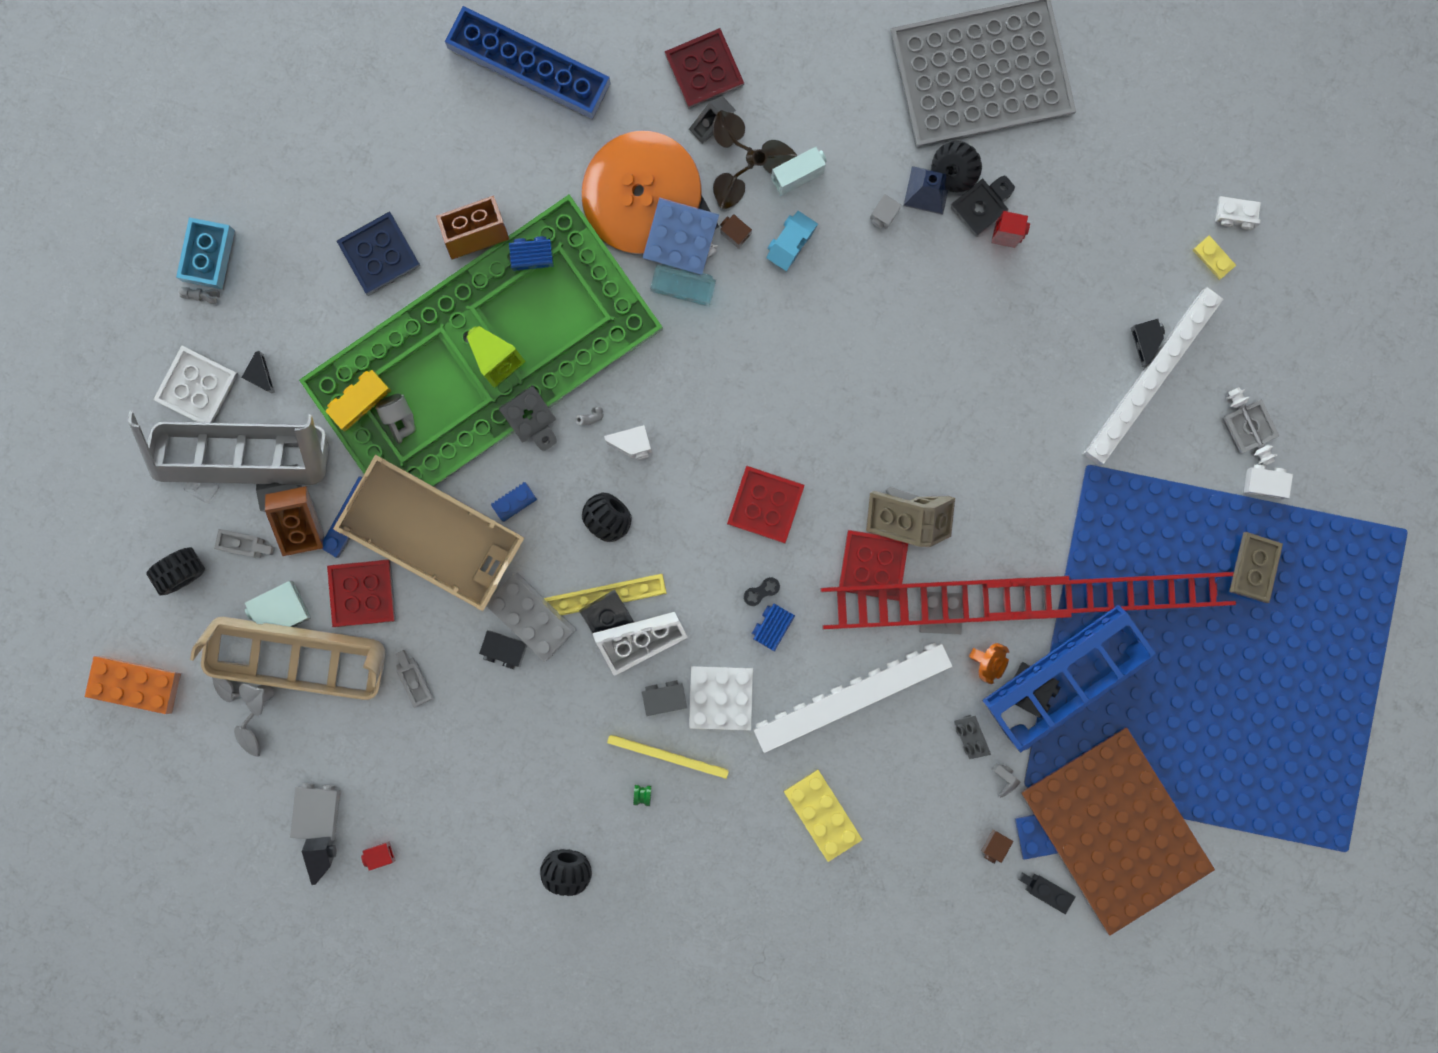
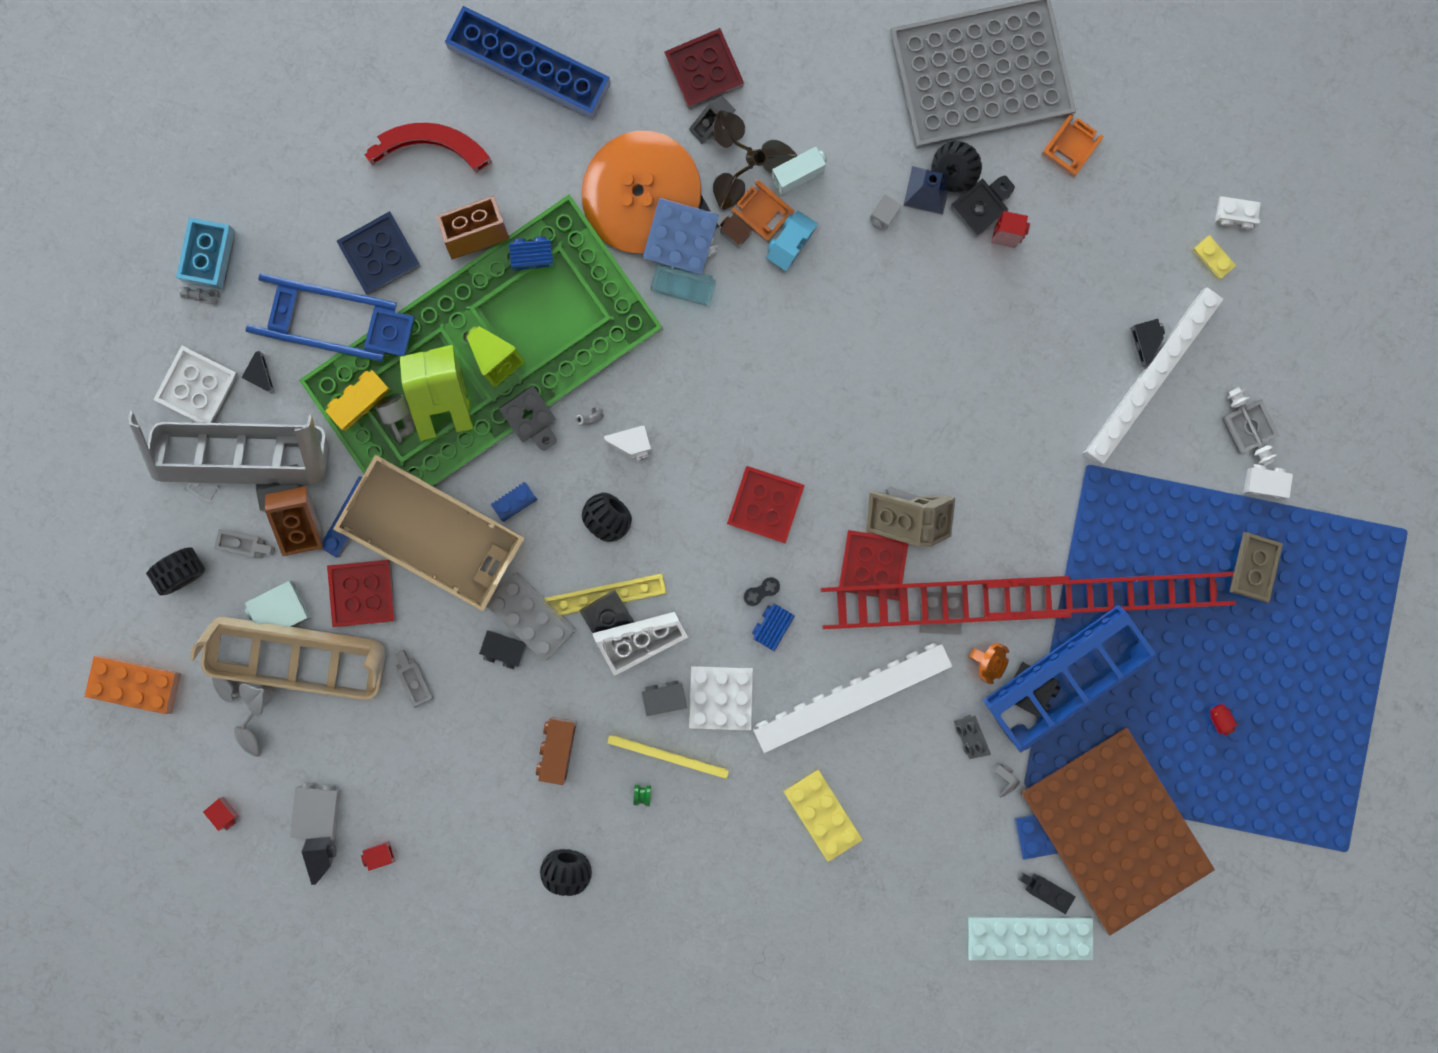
(221, 814): none -> red brick
(387, 331): none -> blue plate
(429, 134): none -> red arch
(434, 386): none -> lime piece
(556, 750): none -> dark orange brick
(760, 208): none -> orange container
(996, 847): reddish brown brick -> none
(1030, 938): none -> light aqua plate
(1074, 143): none -> orange container
(1223, 719): none -> red brick

